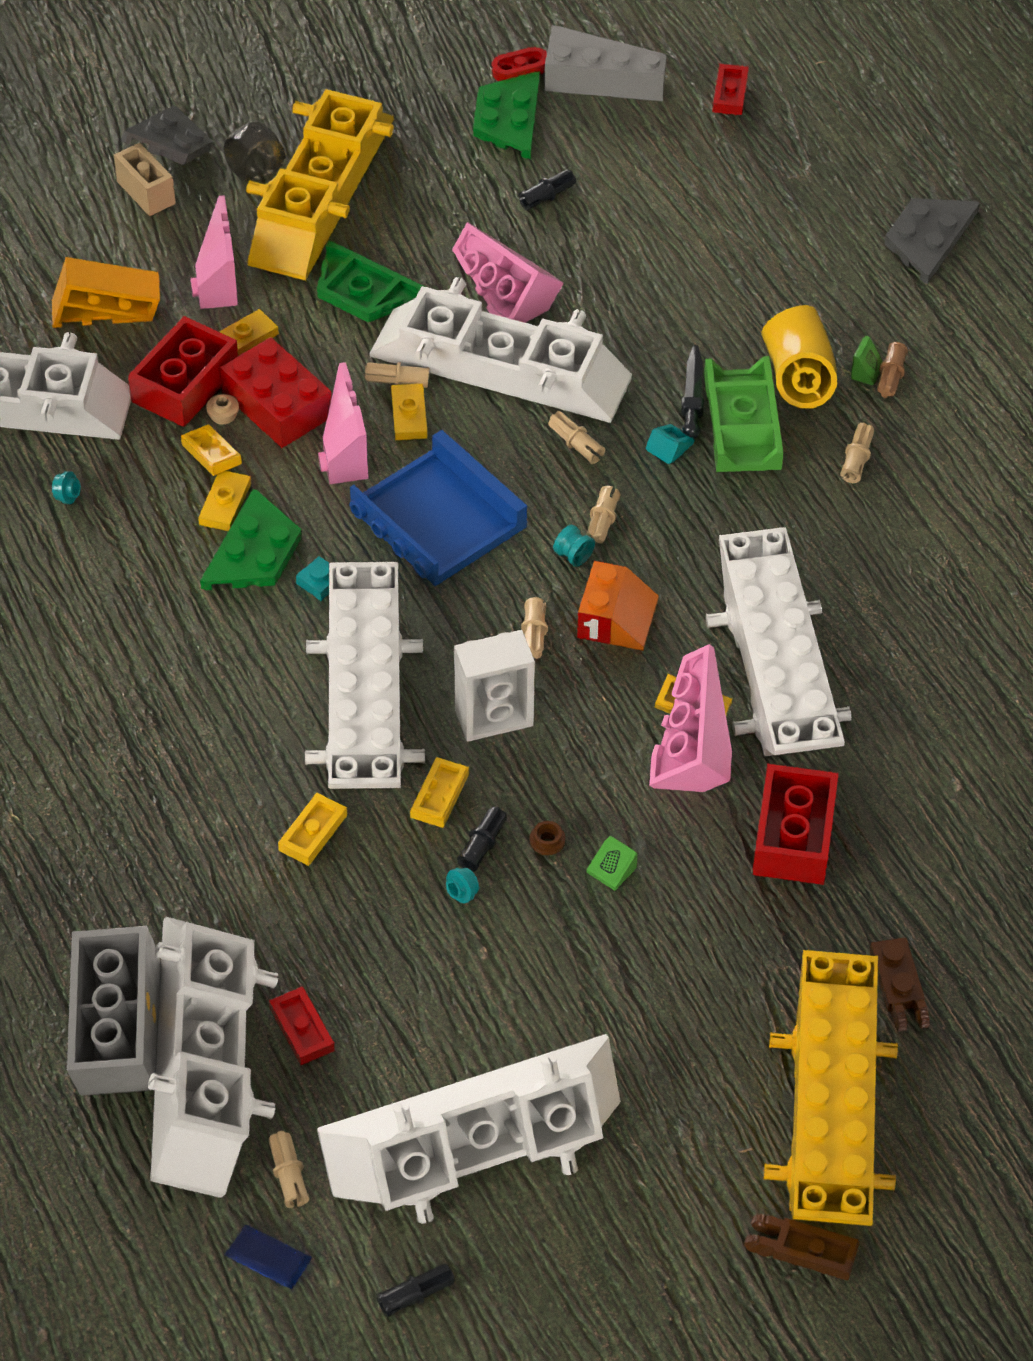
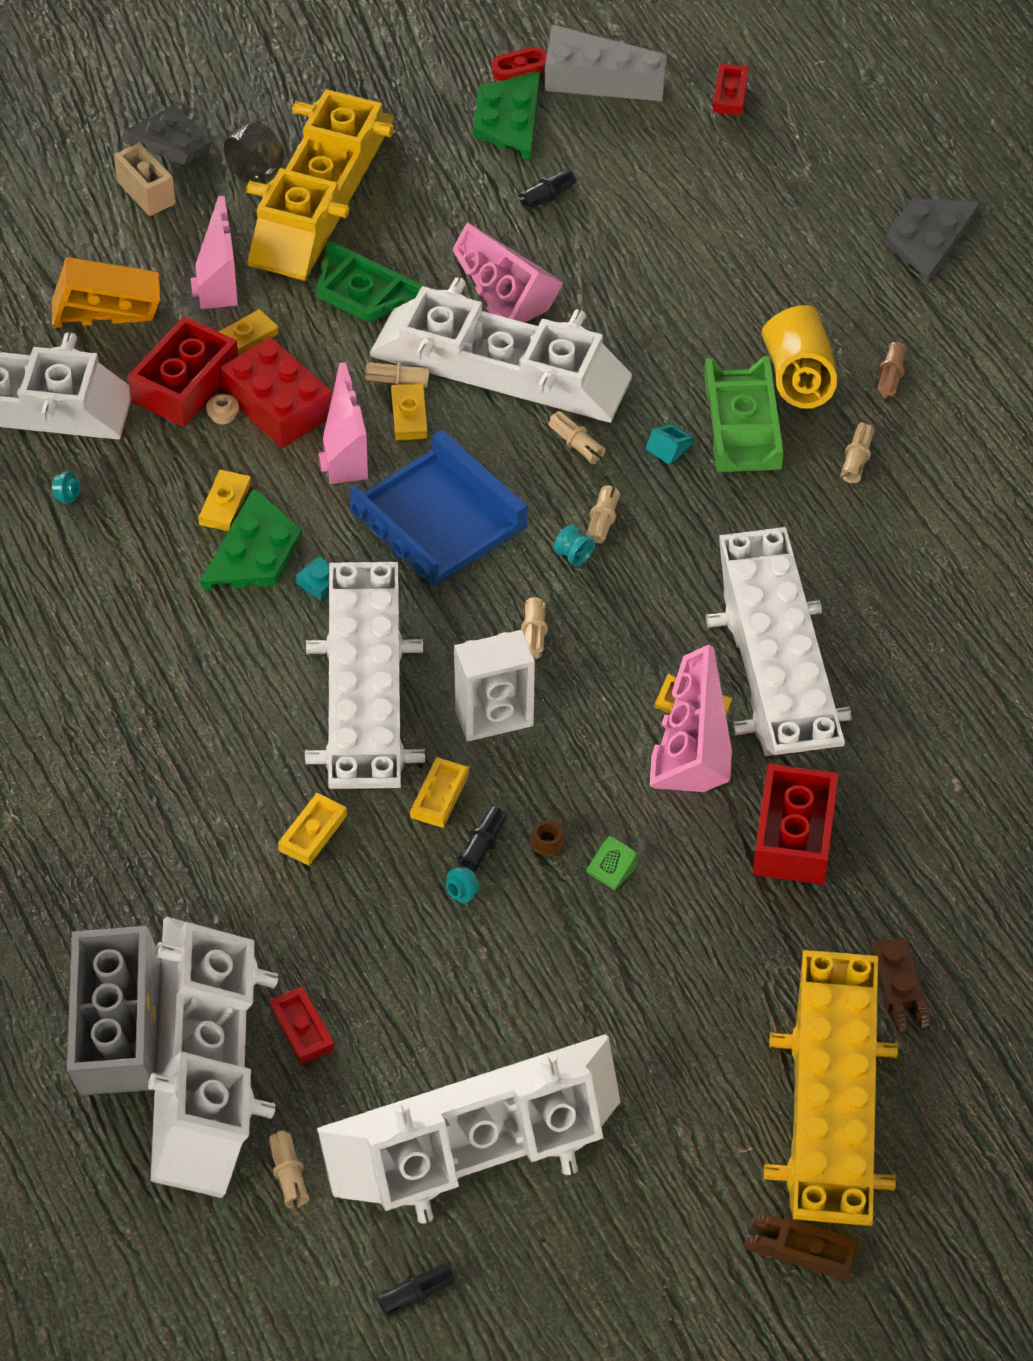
(211, 449): yellow plate -> none
(268, 1256): clear blue tile -> none
(616, 607): orange slope -> none
(692, 404): black sword -> none
(866, 362): bright green slope -> none

